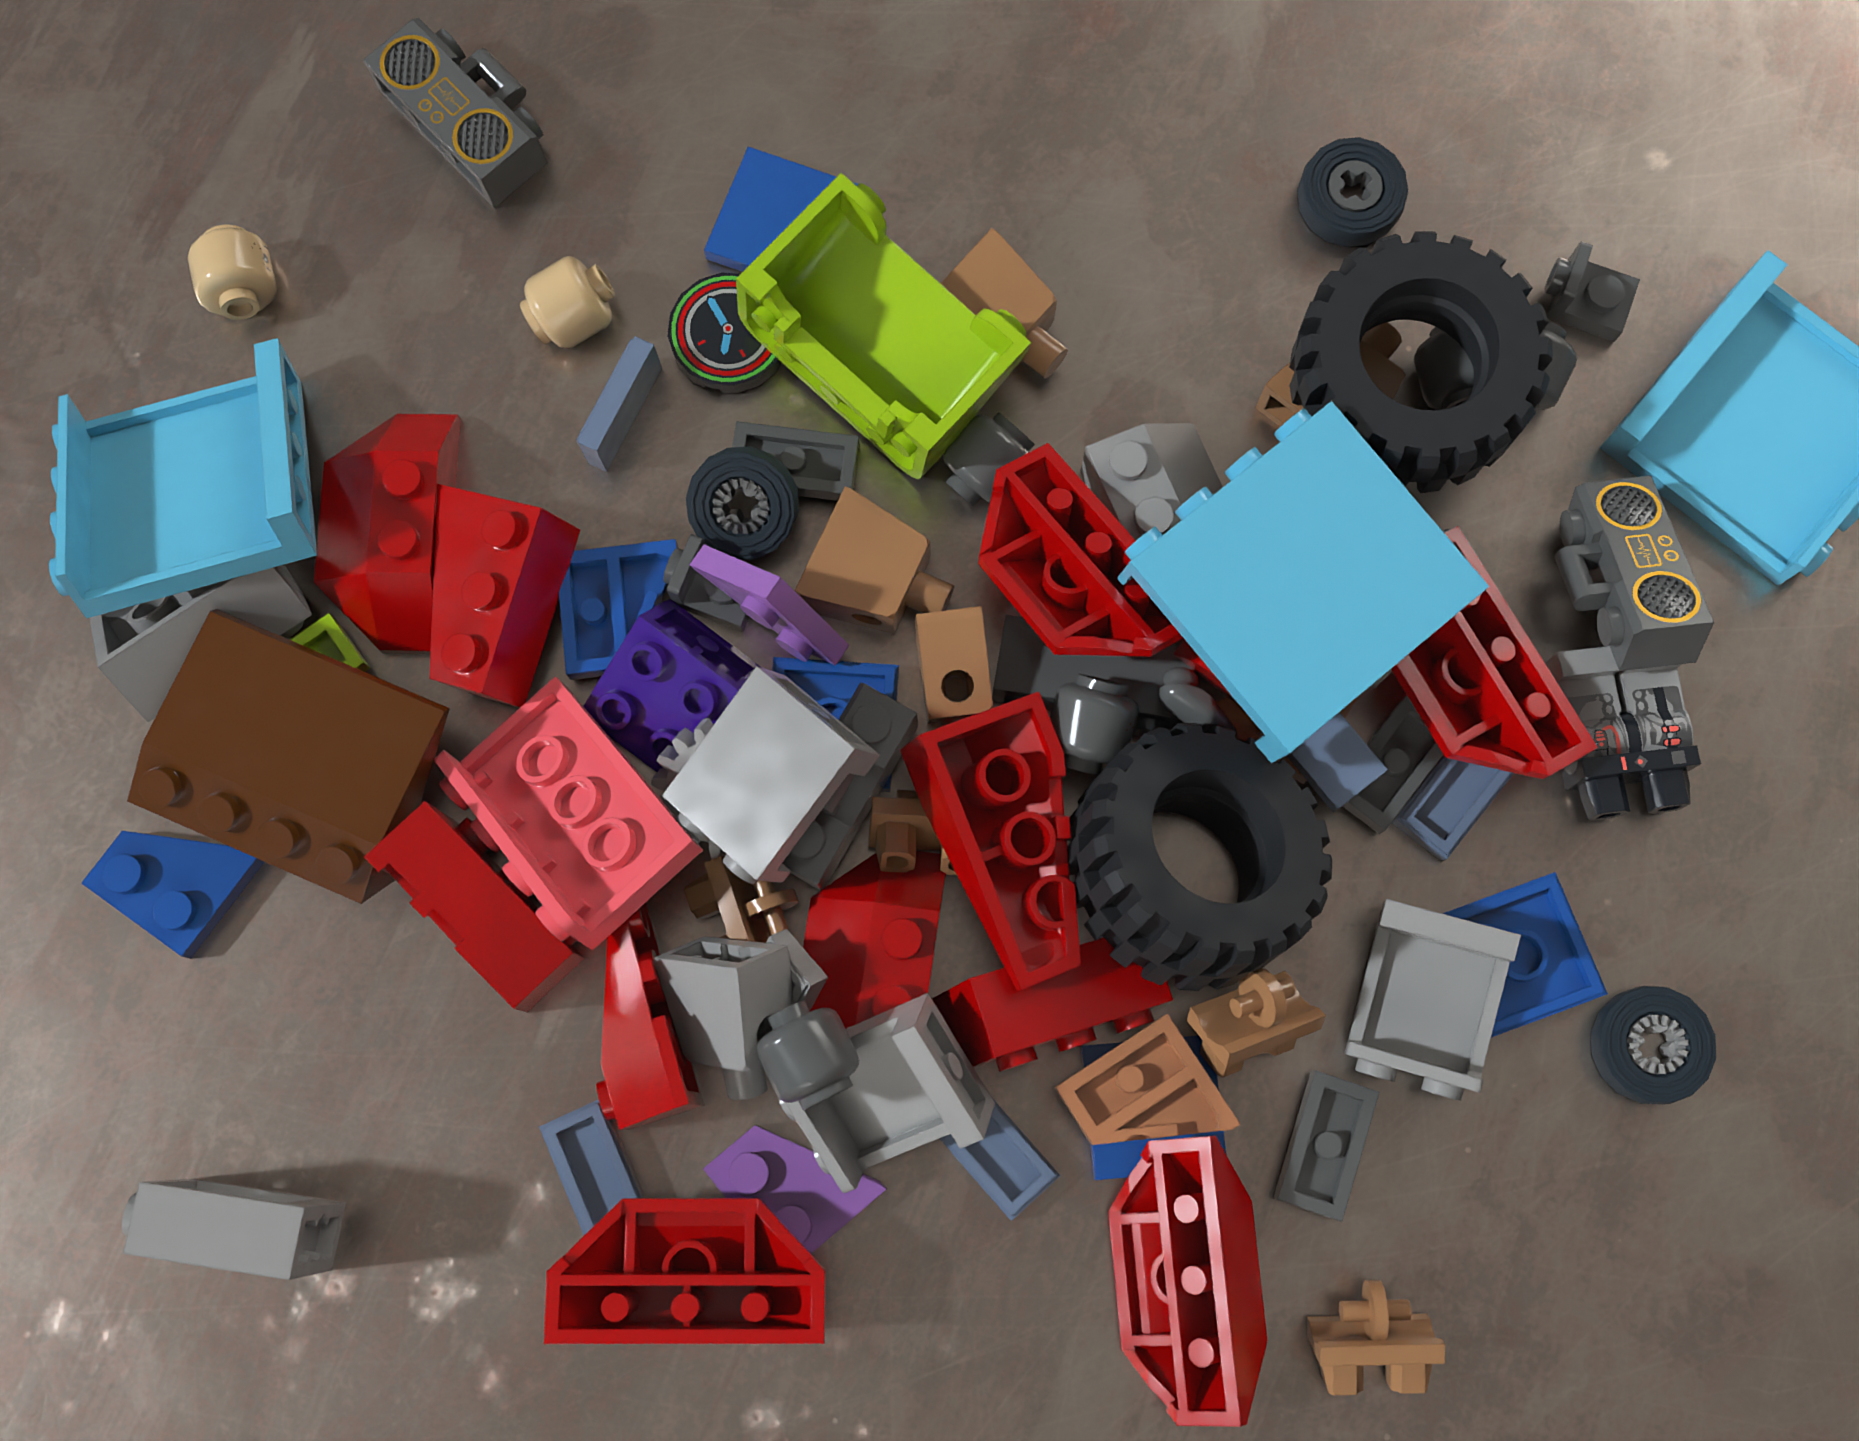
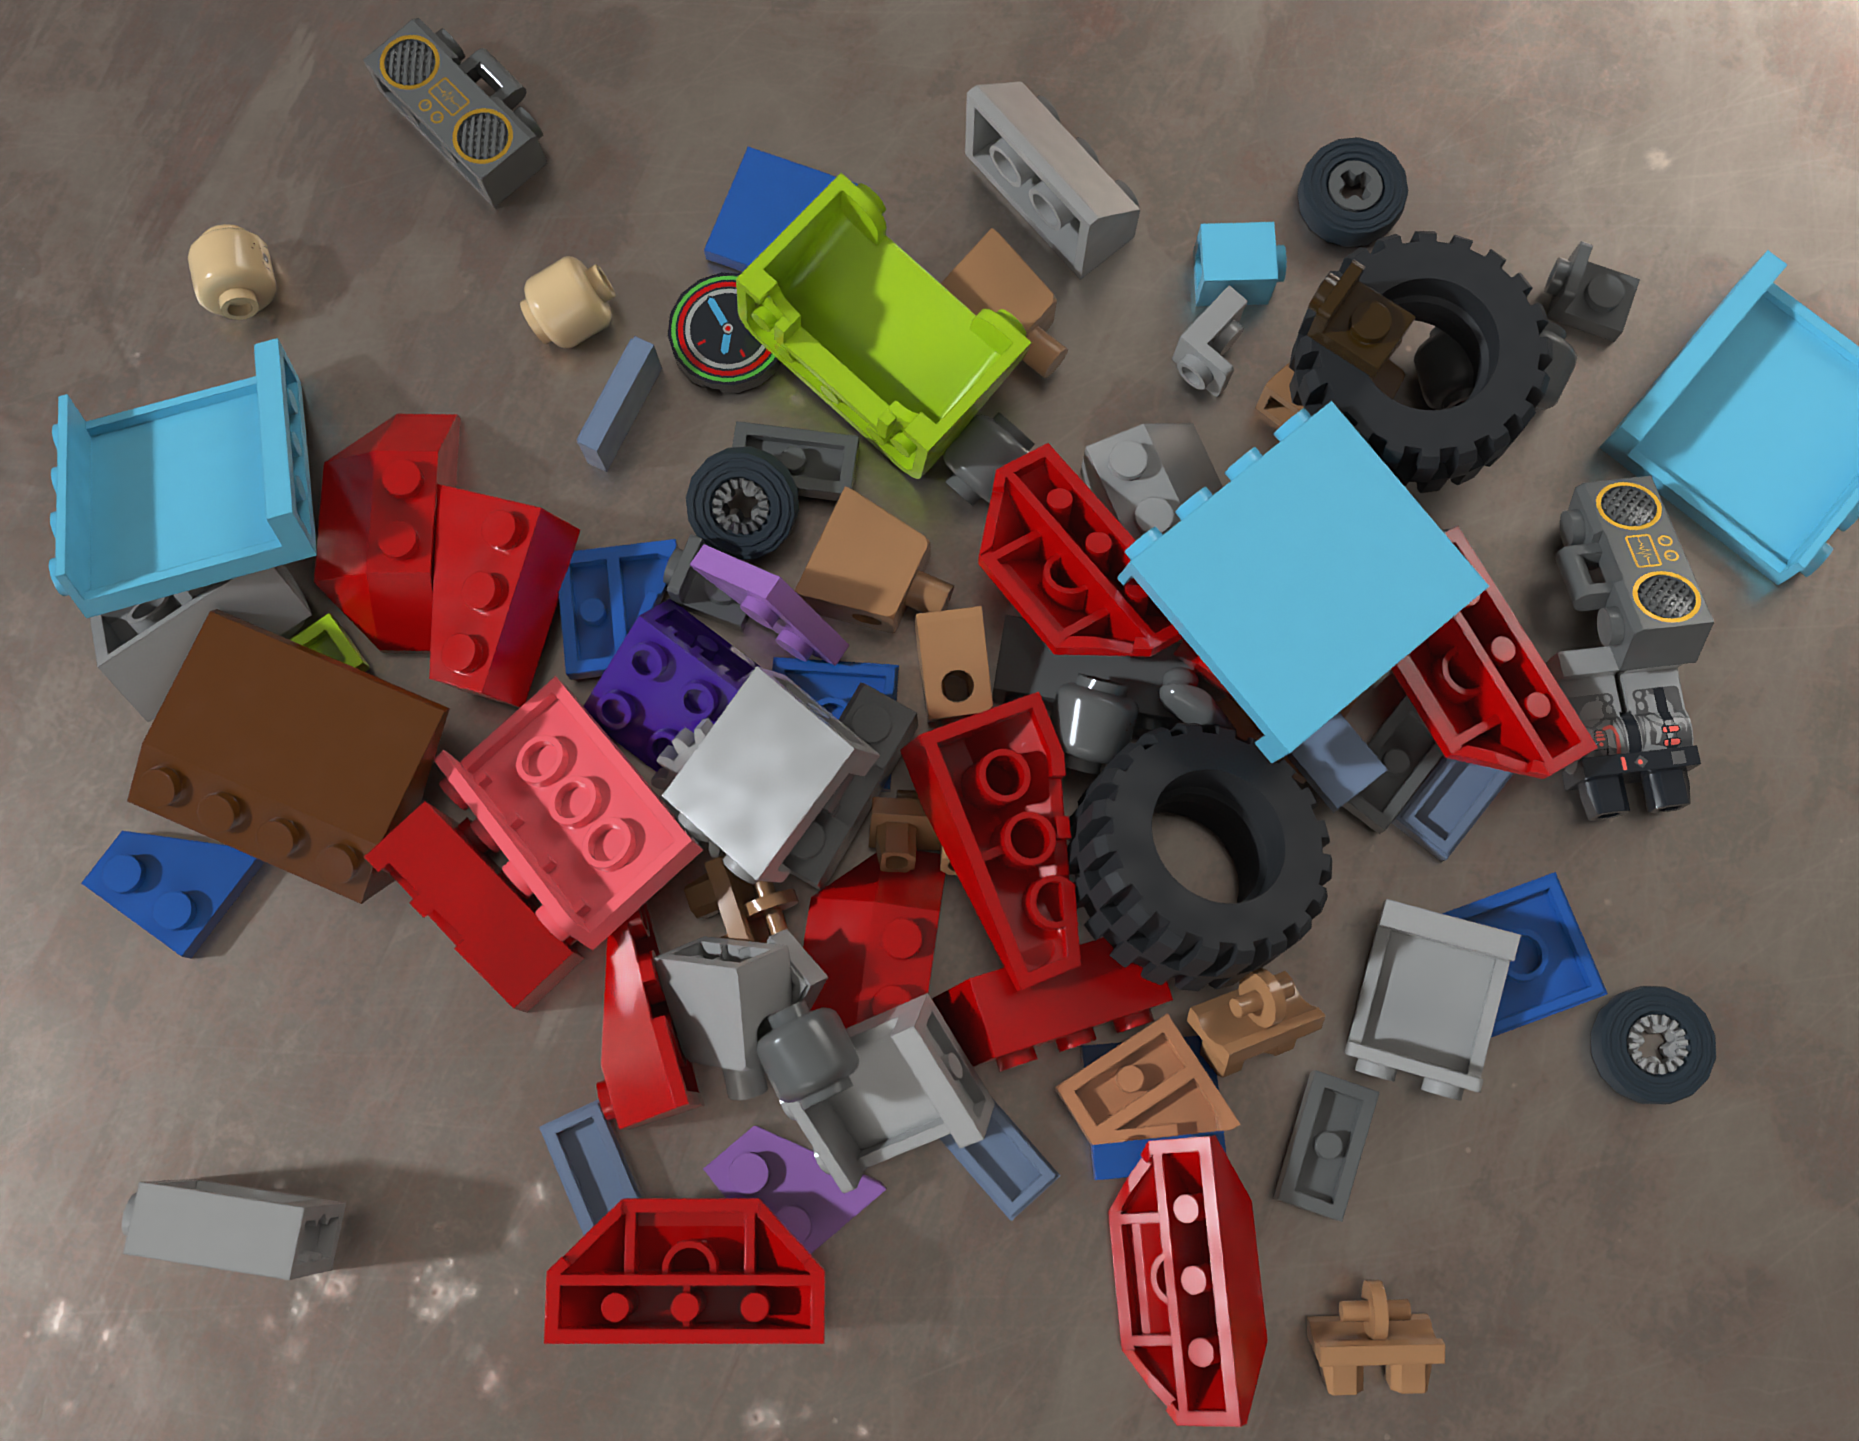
(1048, 175): none -> light grey slope
(1207, 339): none -> light grey bracket
(1238, 257): none -> medium azure brick
(1357, 320): none -> dark brown bracket

